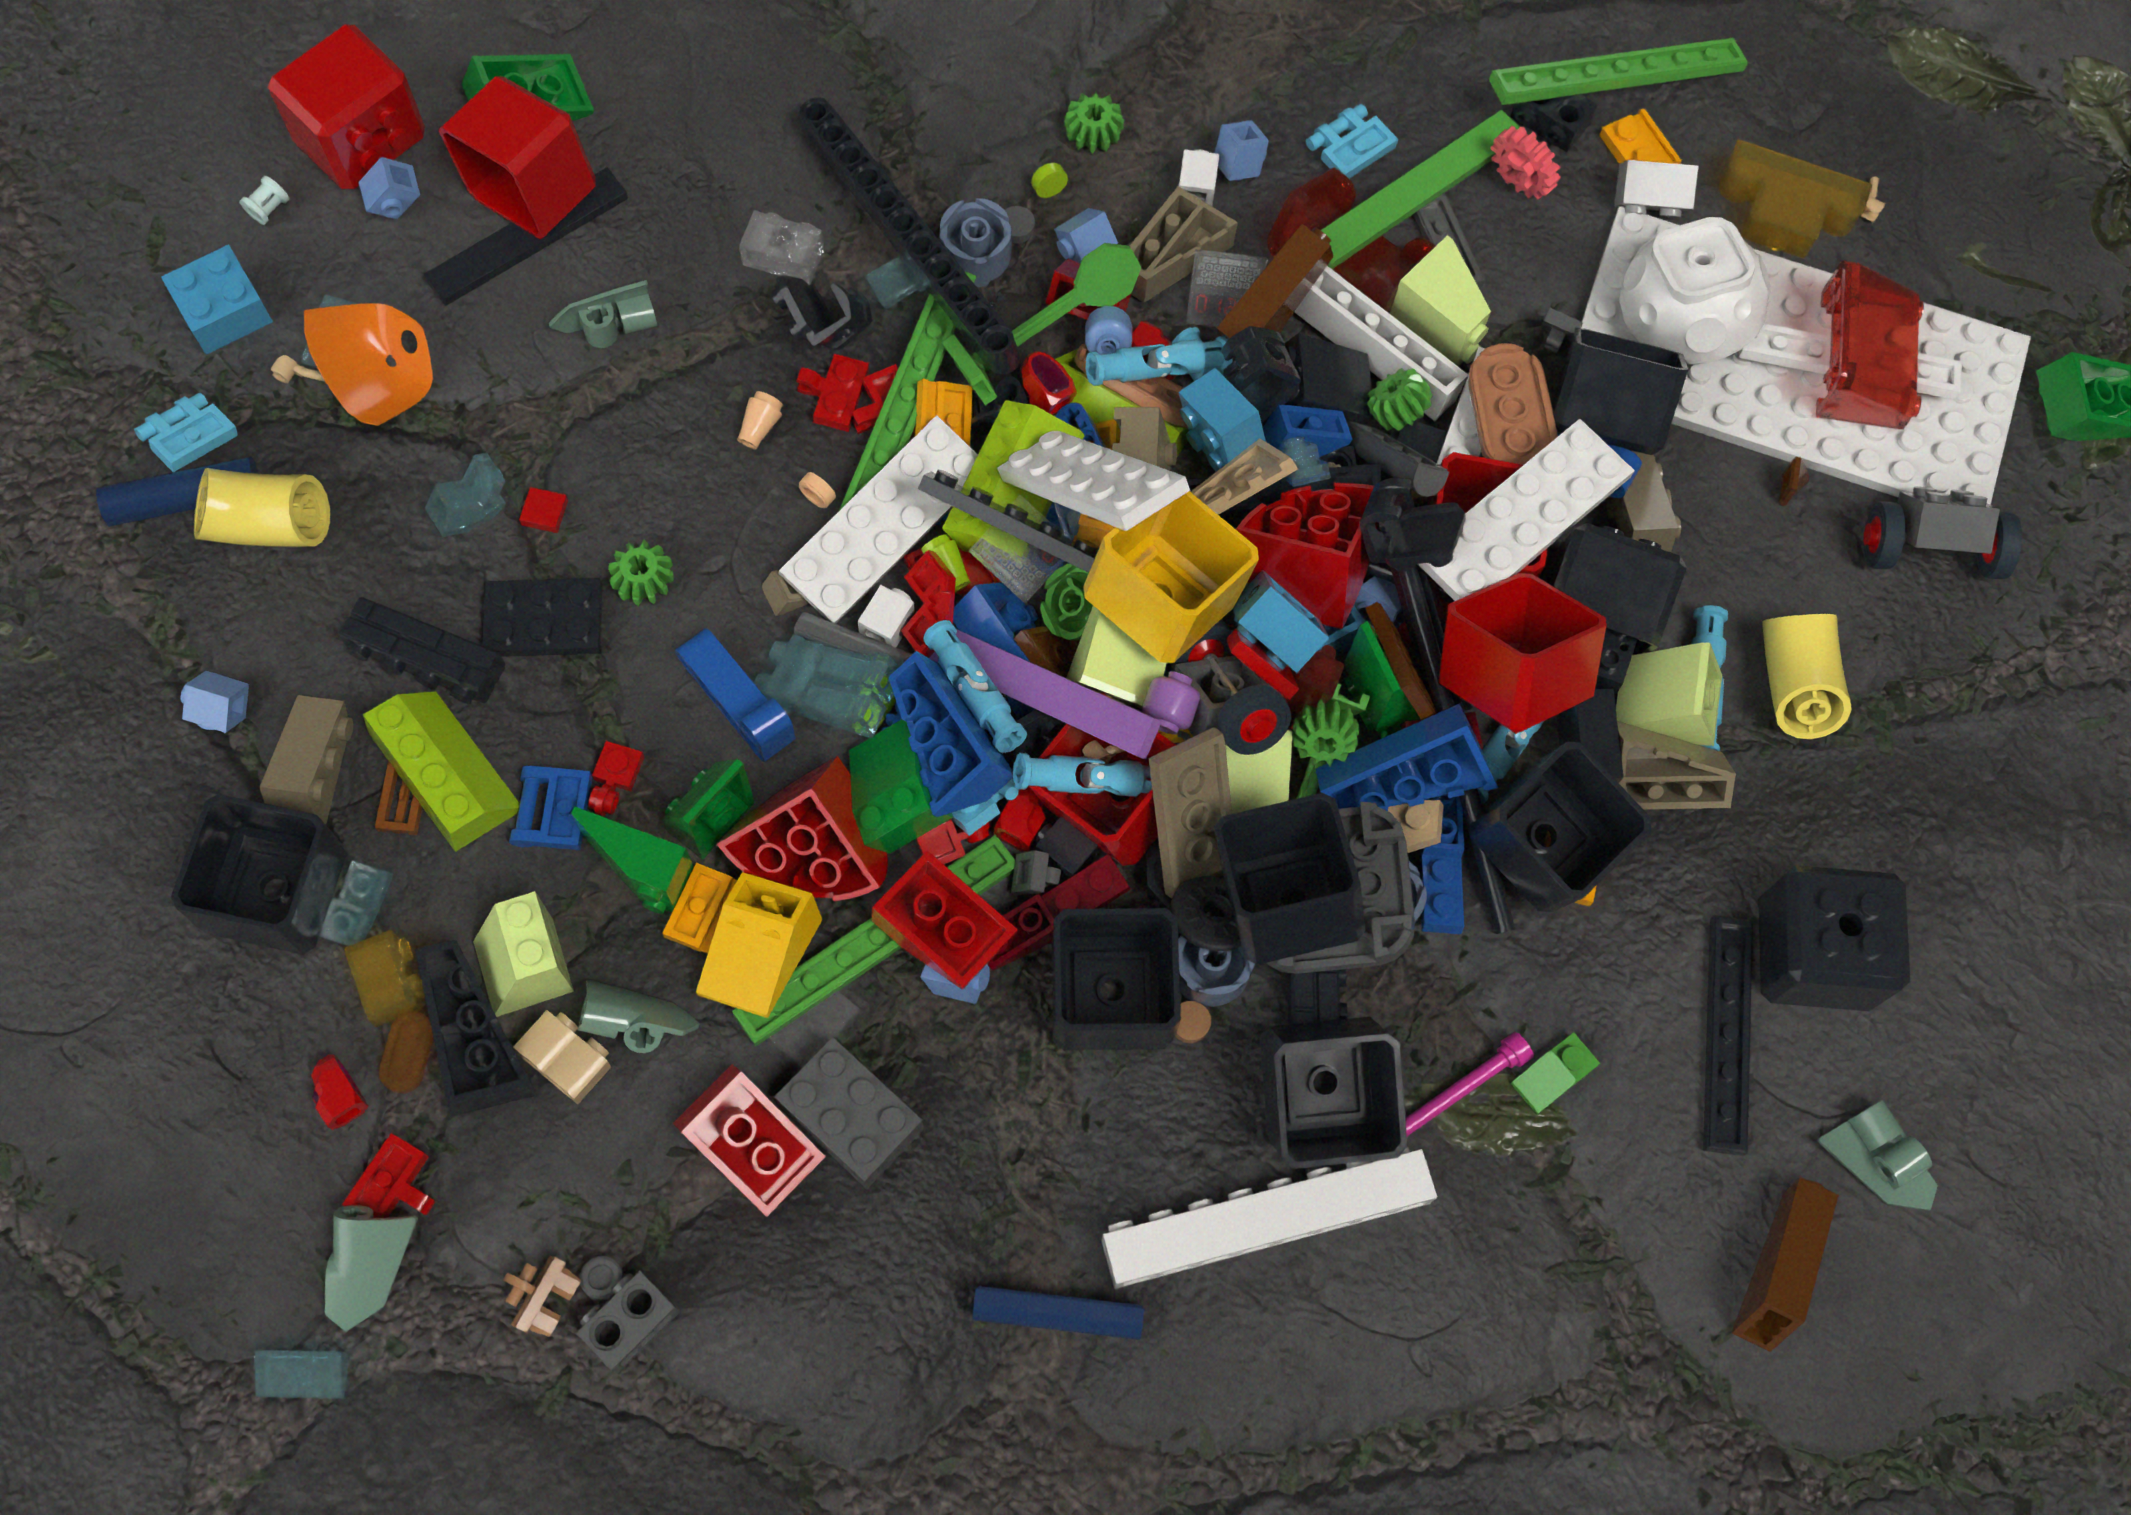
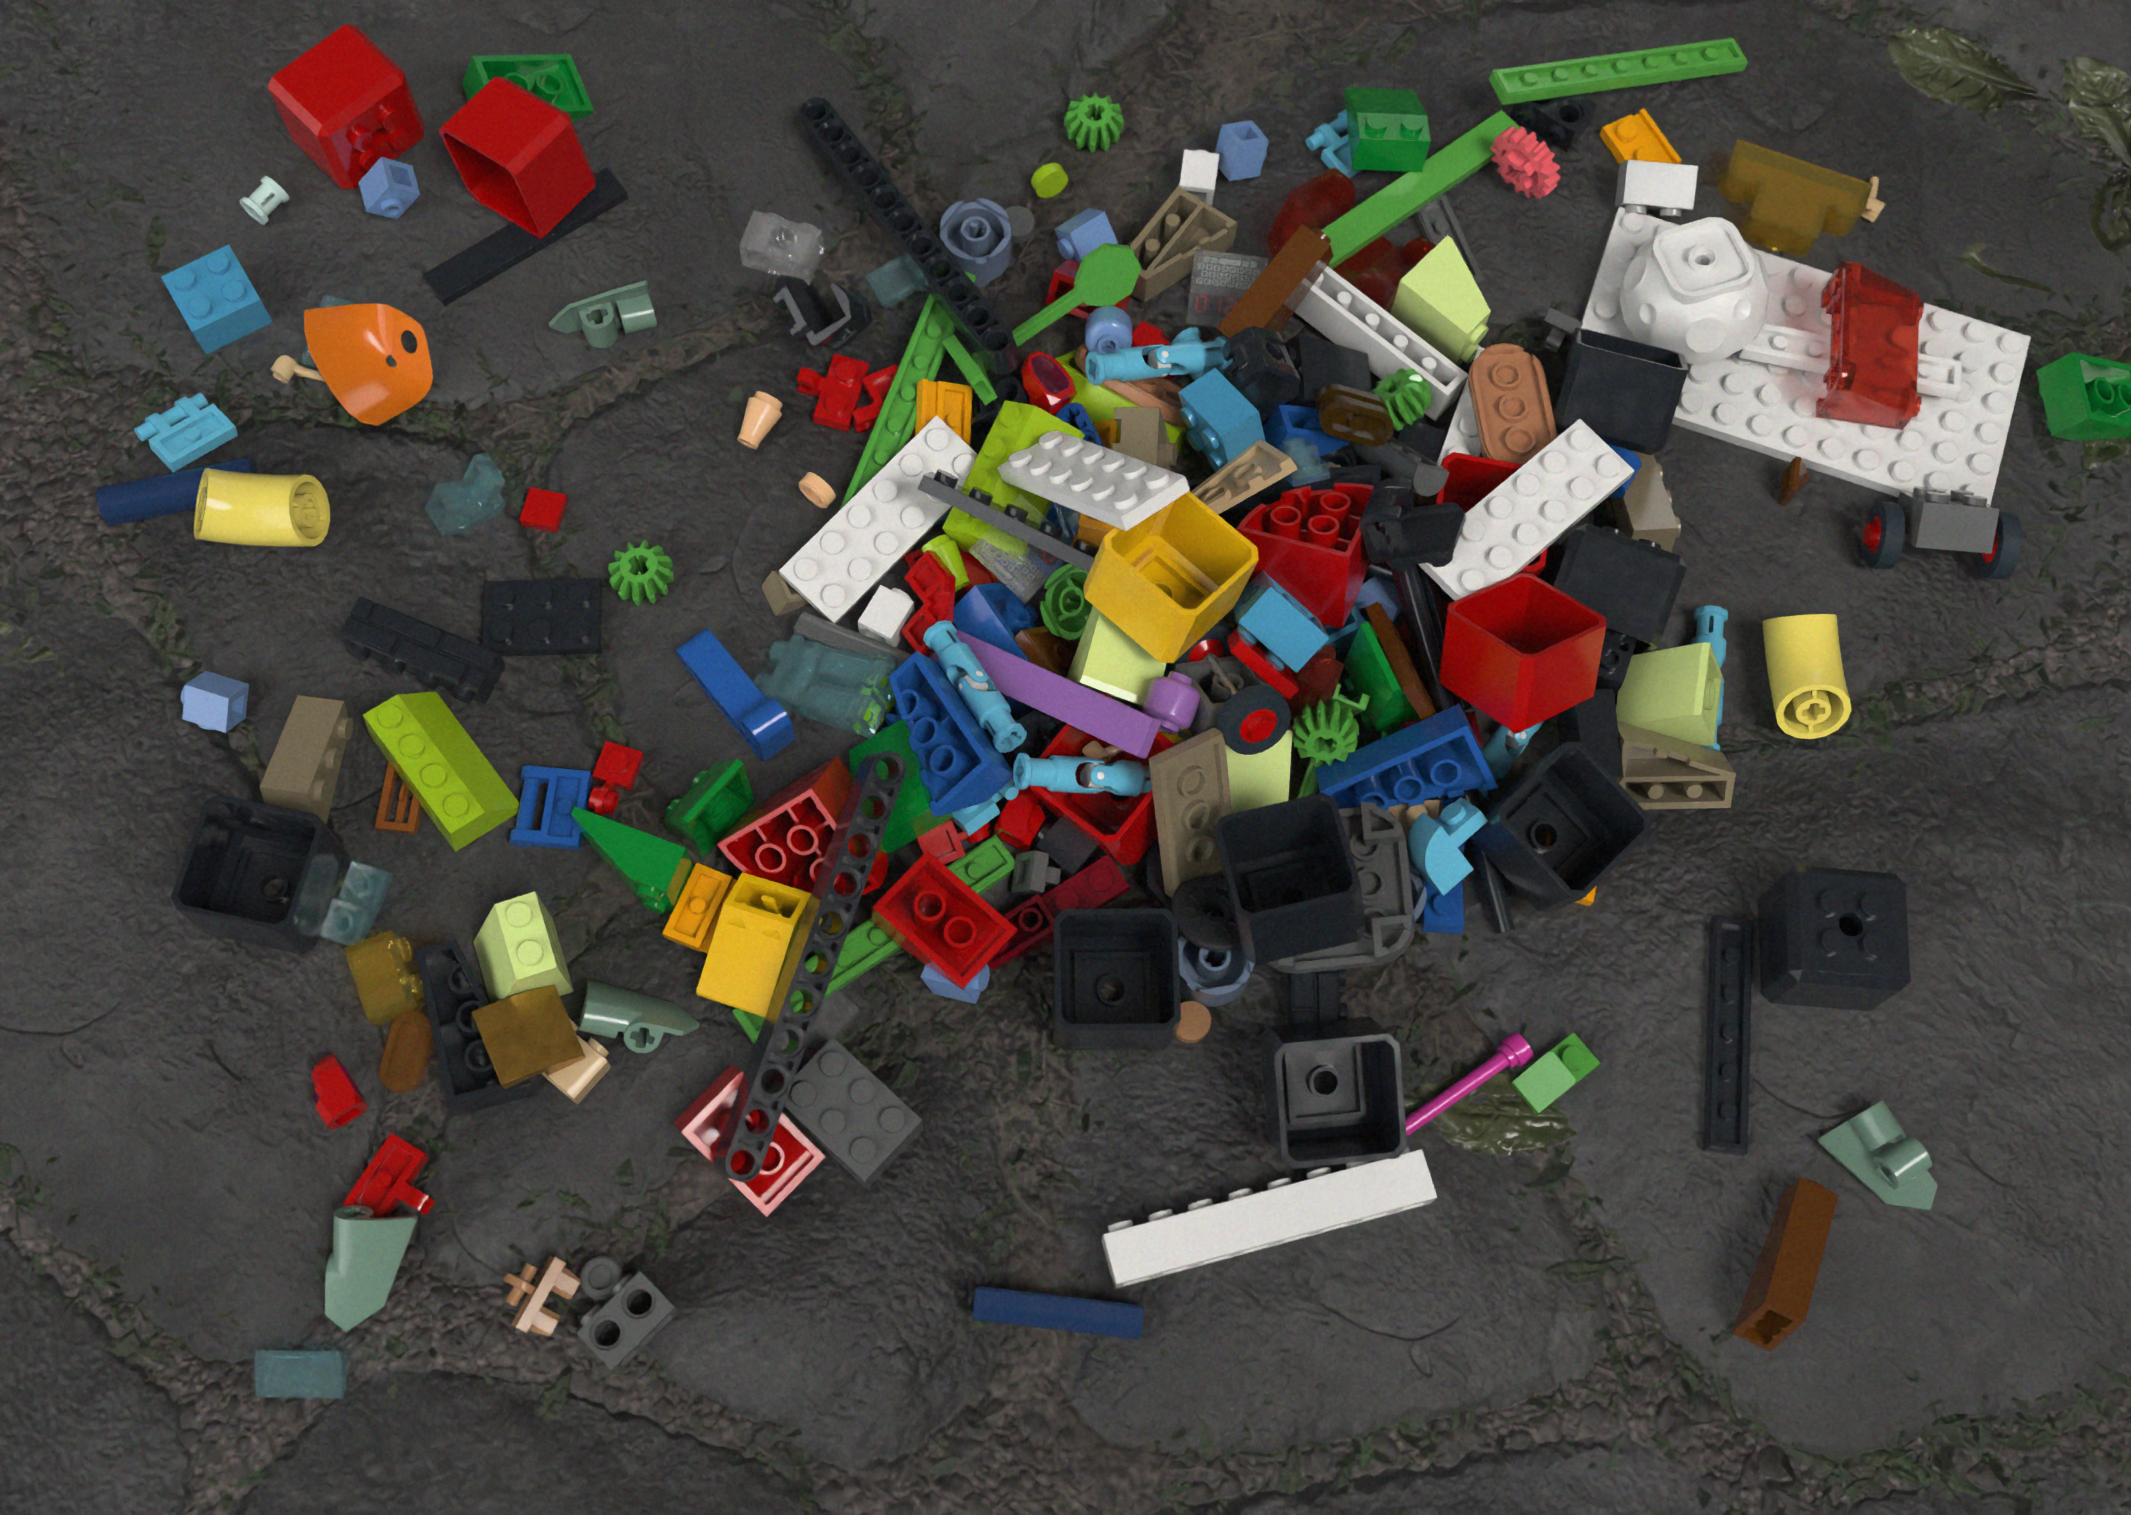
(528, 1035): none -> pearl gold slope
(796, 976): none -> black beam
(1353, 415): none -> dark brown brick
(1386, 129): none -> green slope
(1435, 844): none -> medium azure brick

